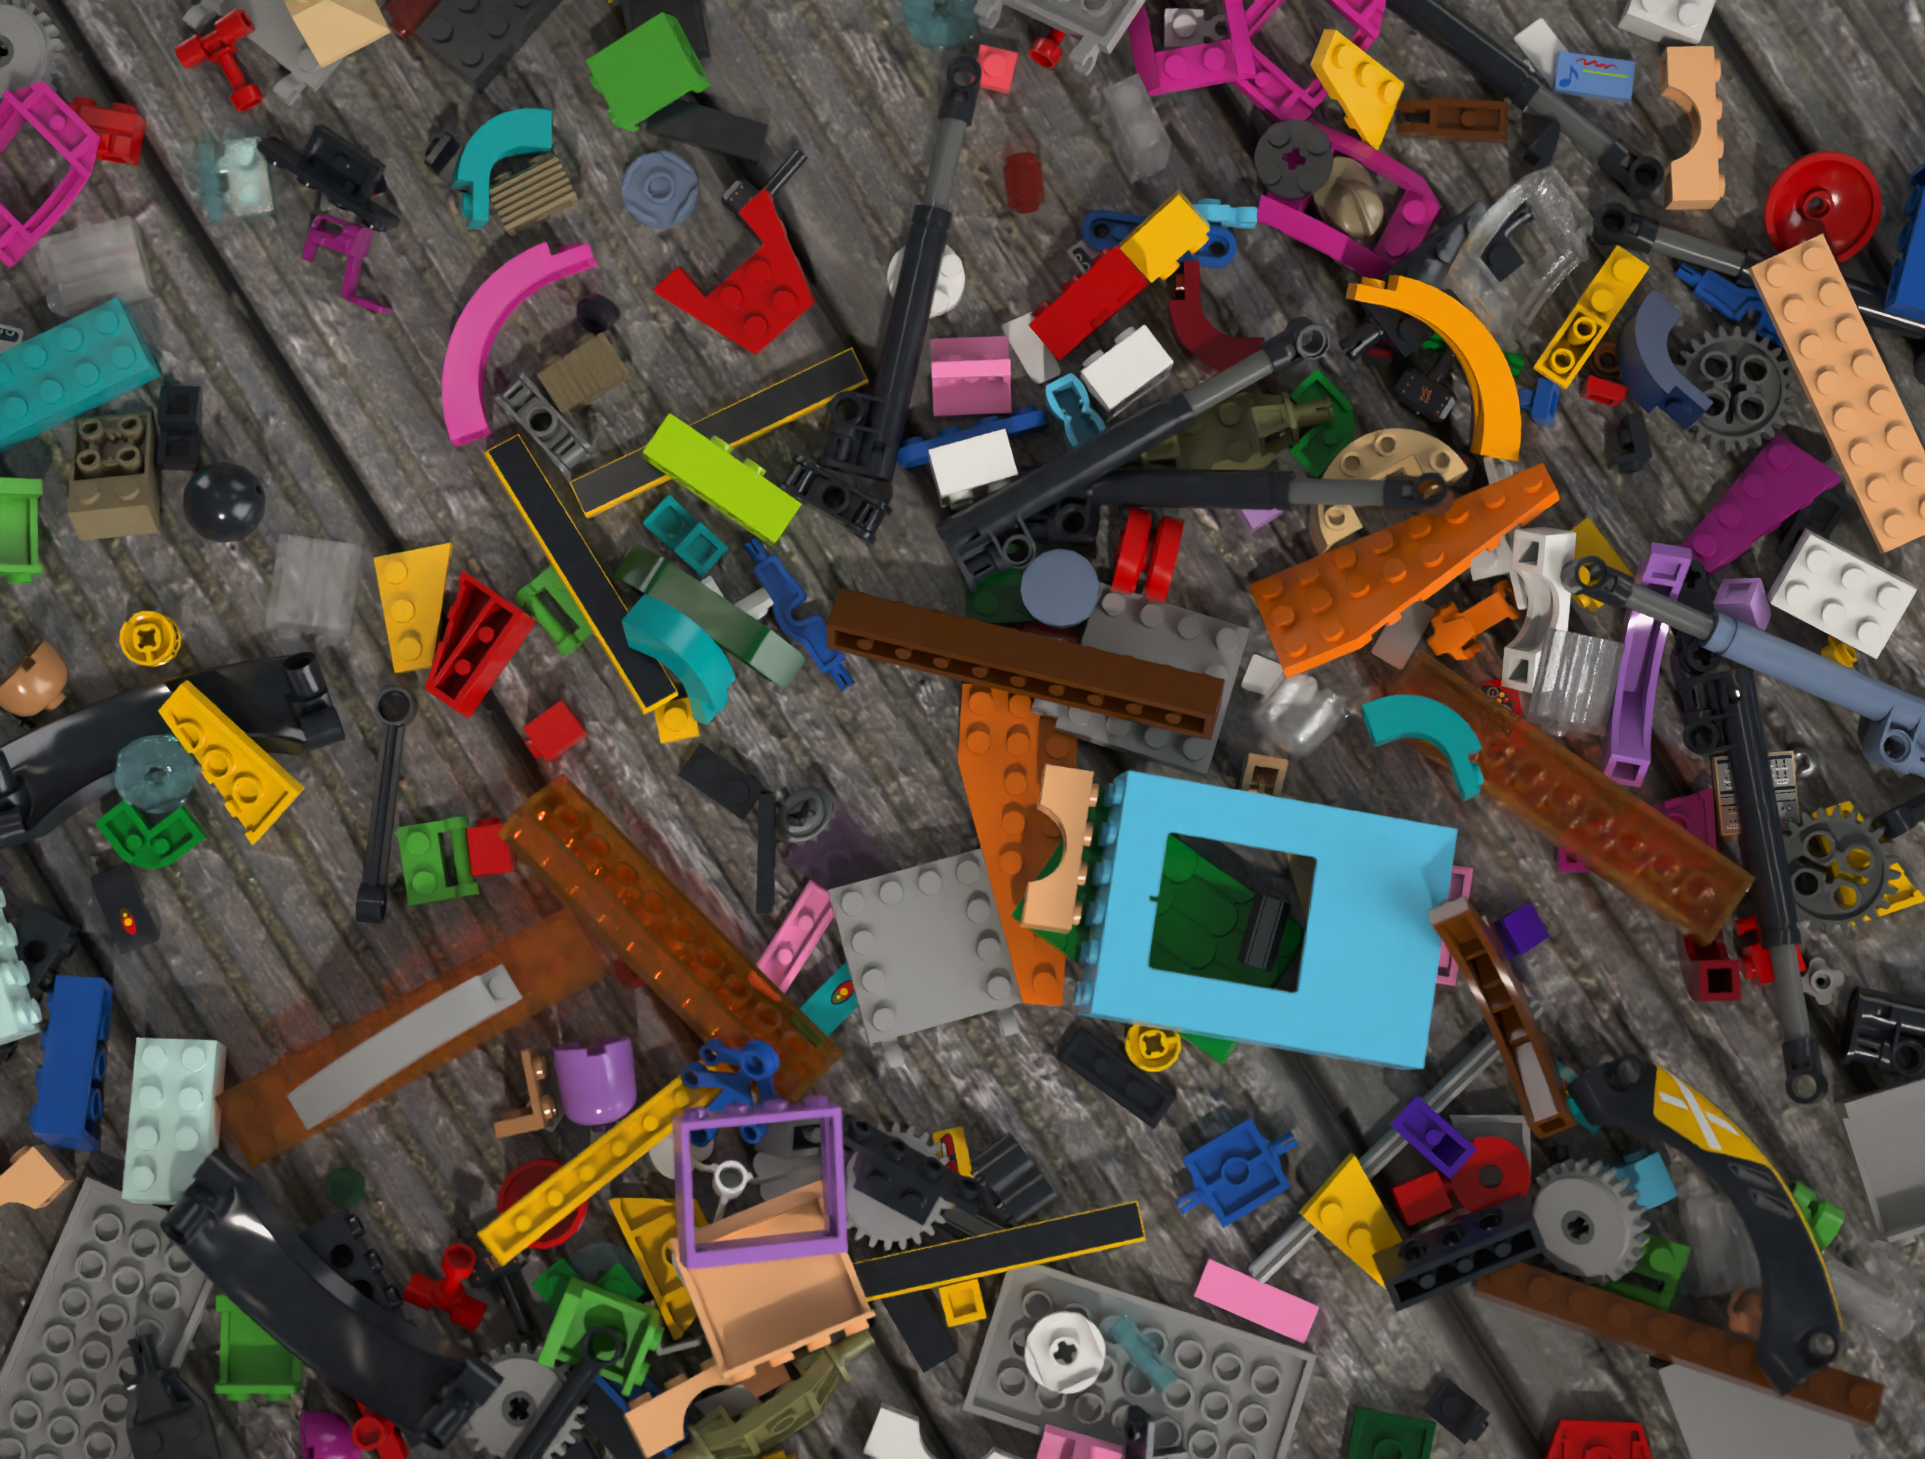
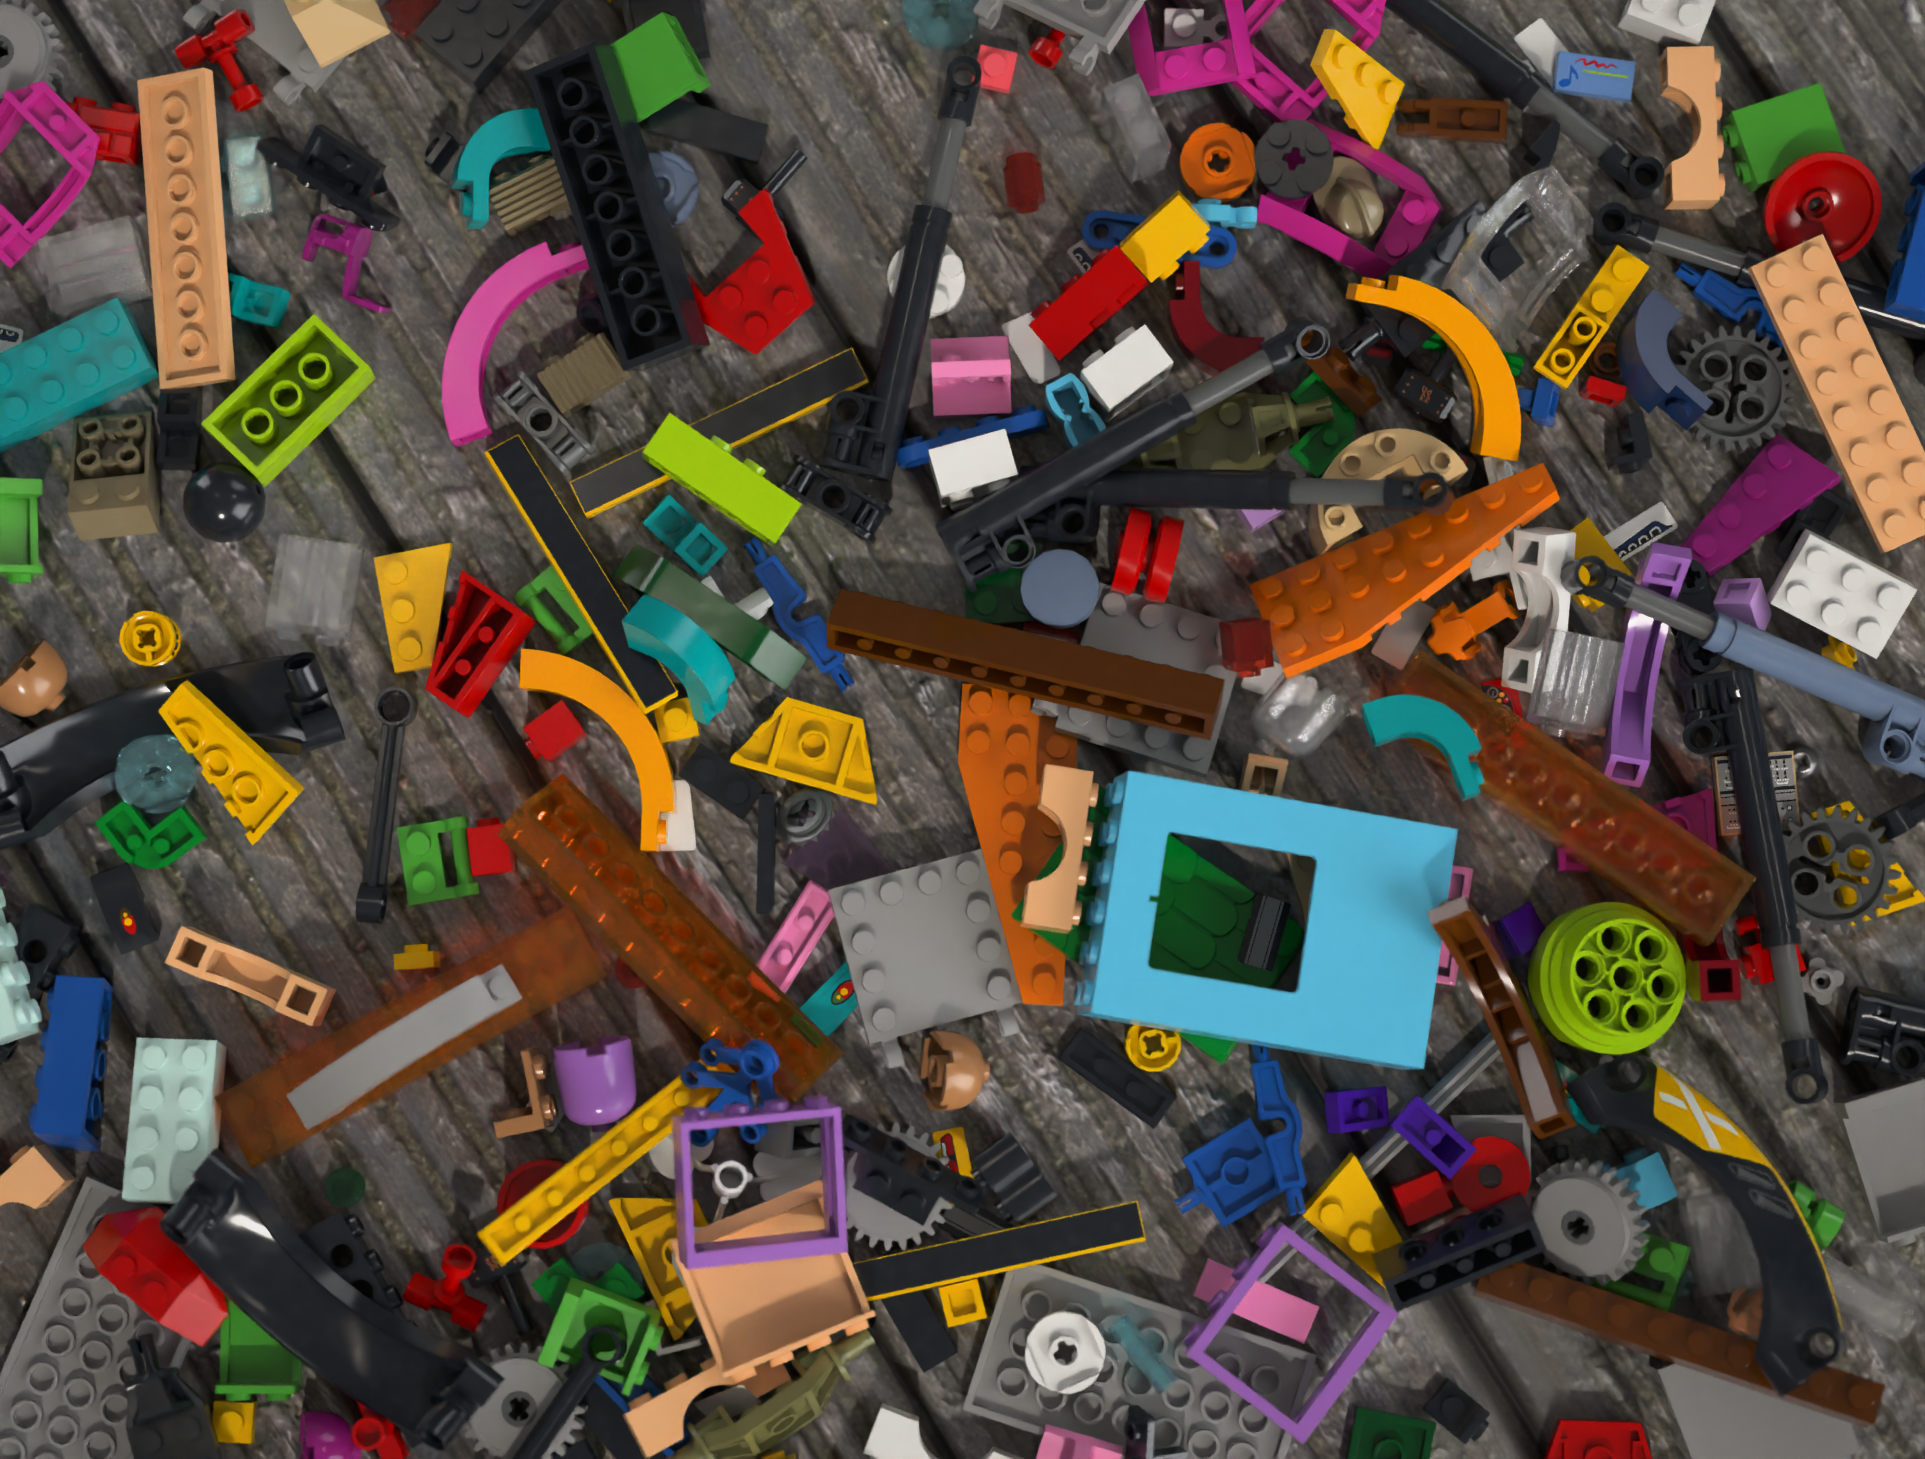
(156, 1273): none -> red wedge
(186, 229): none -> light nougat plate
(235, 1421): none -> yellow plate
(250, 975): none -> light nougat arch
(257, 301): none -> teal slope
(289, 400): none -> lime brick
(416, 957): none -> yellow plate
(578, 682): none -> light orange arch
(617, 207): none -> black brick
(680, 824): none -> white sticker
(812, 749): none -> yellow wing
(953, 1070): none -> medium nougat cylinder
(1227, 143): none -> orange plate
(1246, 645): none -> clear red brick
(1282, 1146): none -> blue piece
(1343, 1369): none -> medium lavender window
(1345, 382): none -> reddish brown hinge
(1356, 1109): none -> dark purple slope
(1563, 996): none -> lime wheel
(1641, 531): none -> white sticker
(1778, 132): none -> bright green panel

